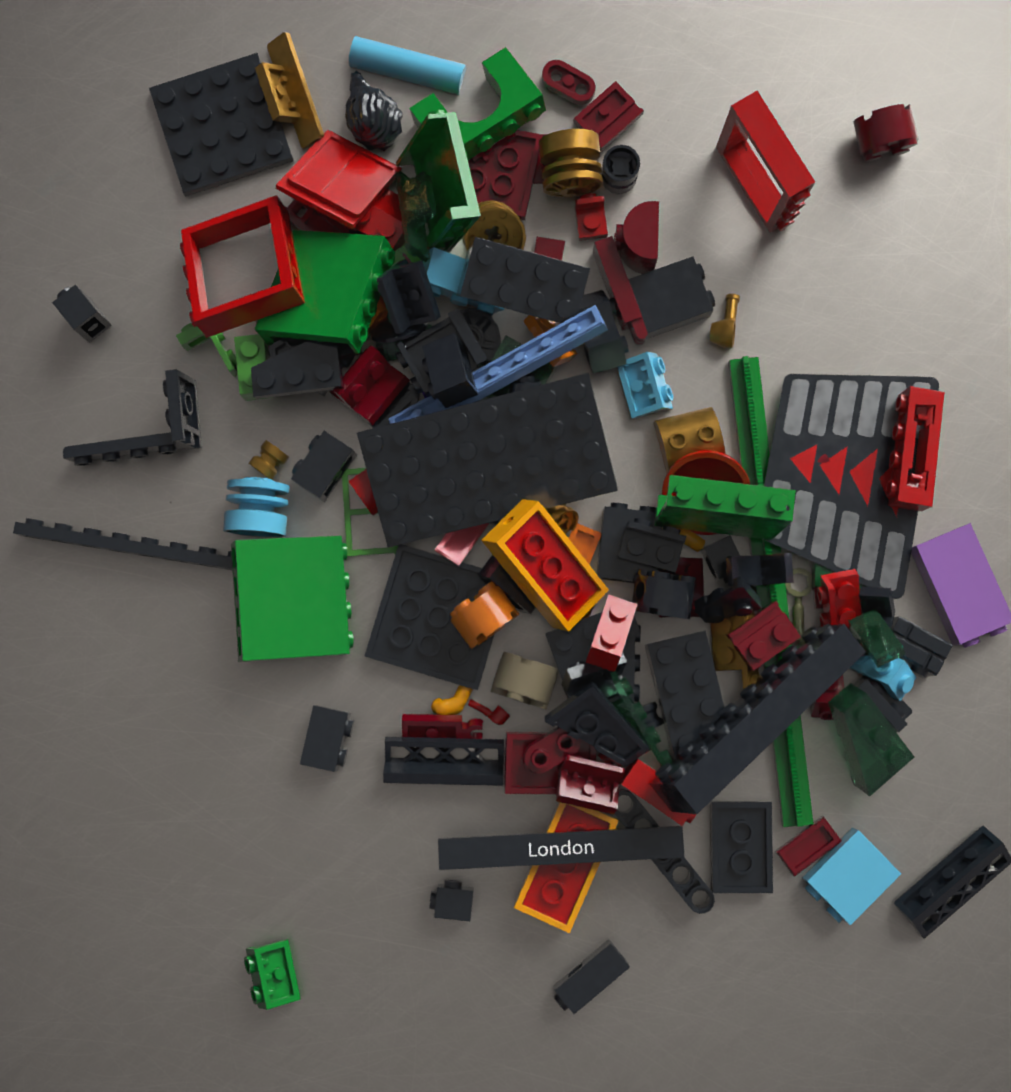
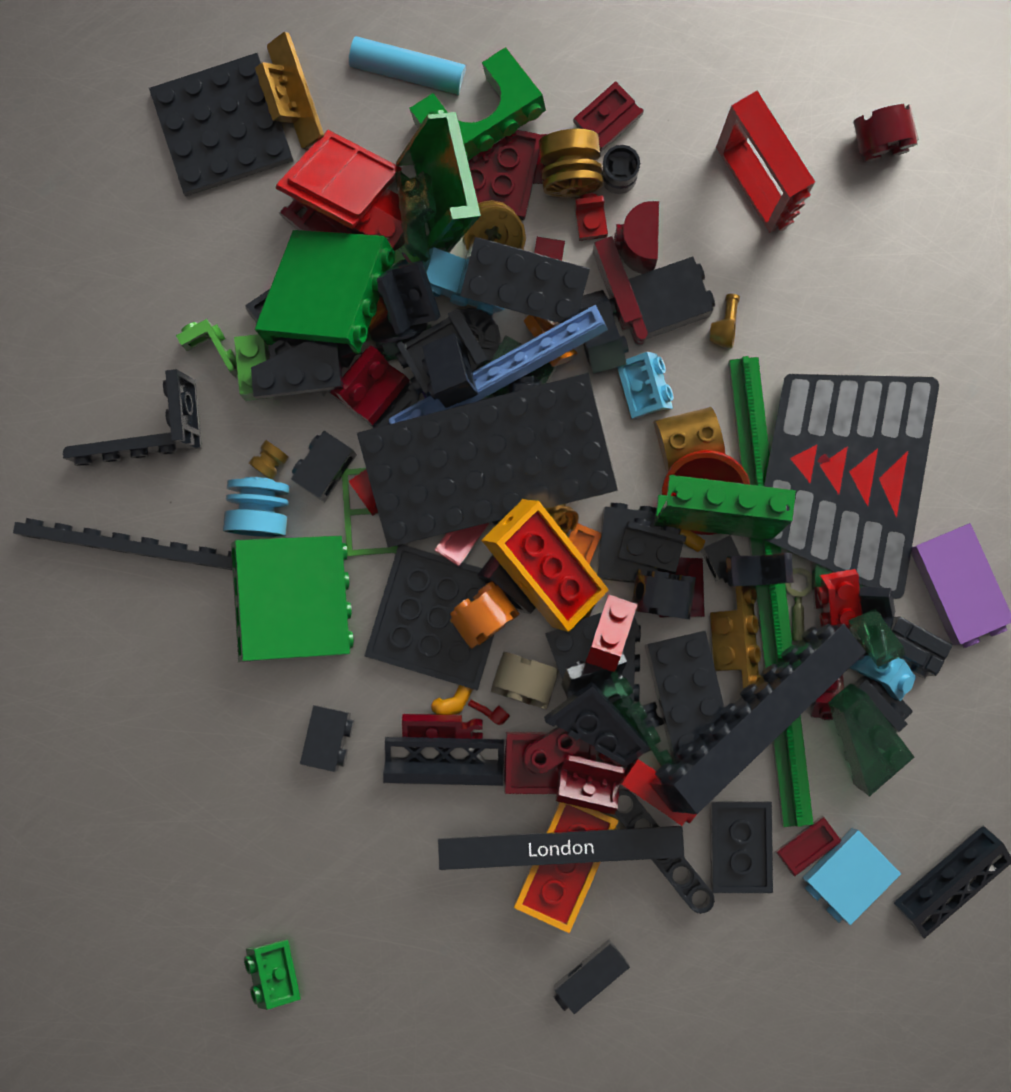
(81, 313): black brick -> none
(253, 306): red window -> none
(372, 115): black hair -> none
(452, 901): black brick -> none
(570, 81): dark red plate -> none
(721, 604): black wing -> none
(763, 636): dark red plate -> none
(913, 408): red brick -> none

